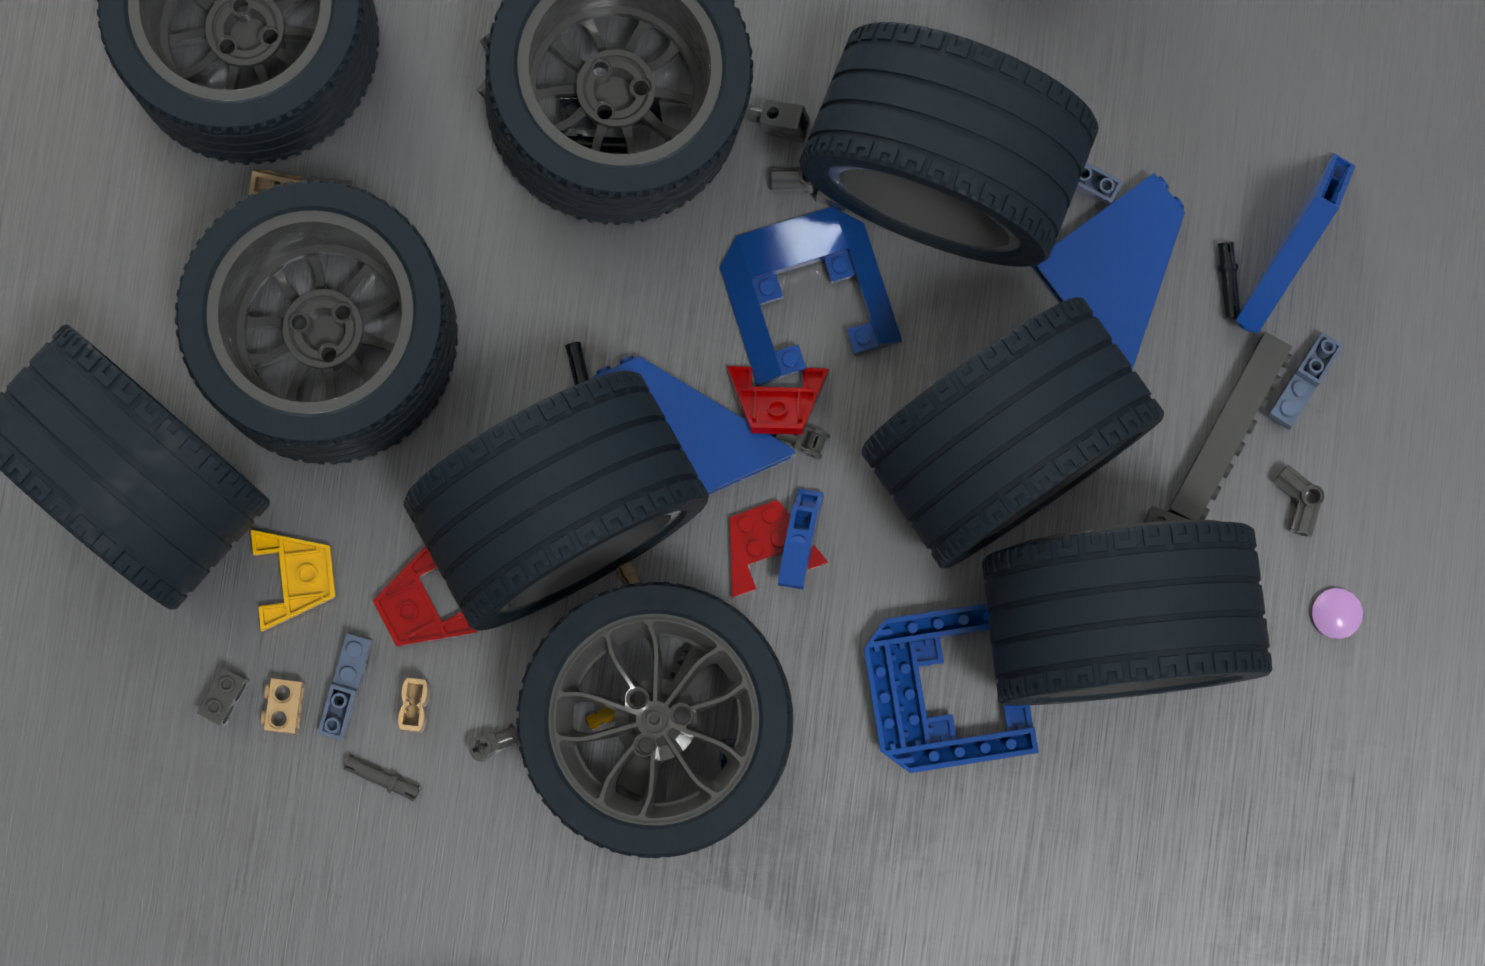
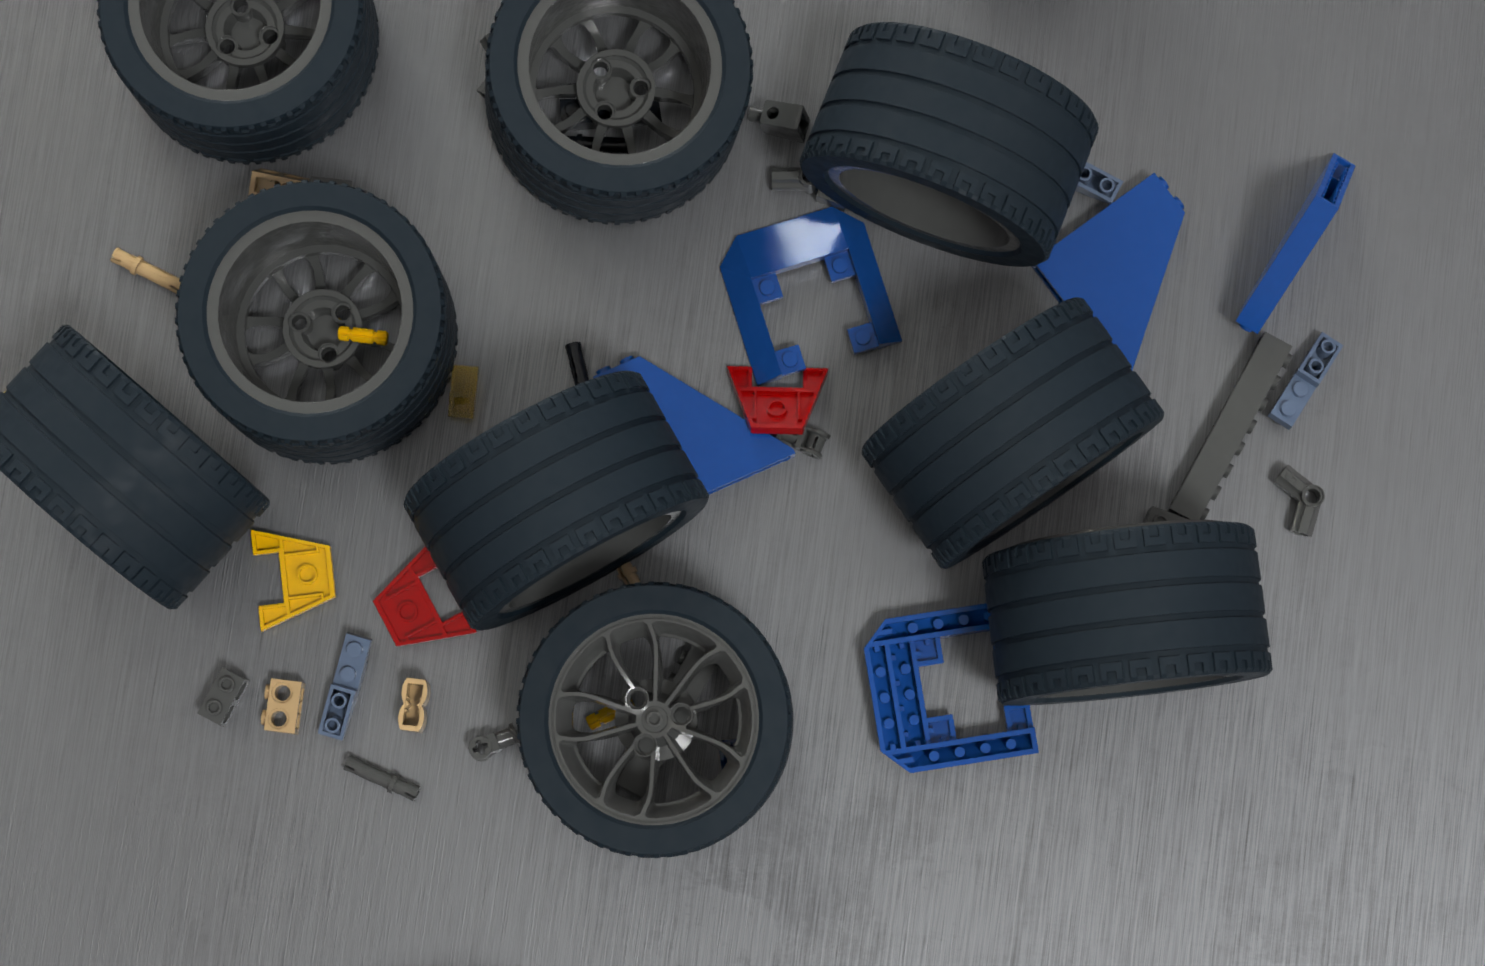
(138, 266): none -> tan pin
(363, 335): none -> yellow axle
(463, 391): none -> clear yellow slope
(756, 537): red wing -> none
(800, 538): blue slope -> none
(1229, 279): black pin -> none
(1337, 613): lavender dish -> none

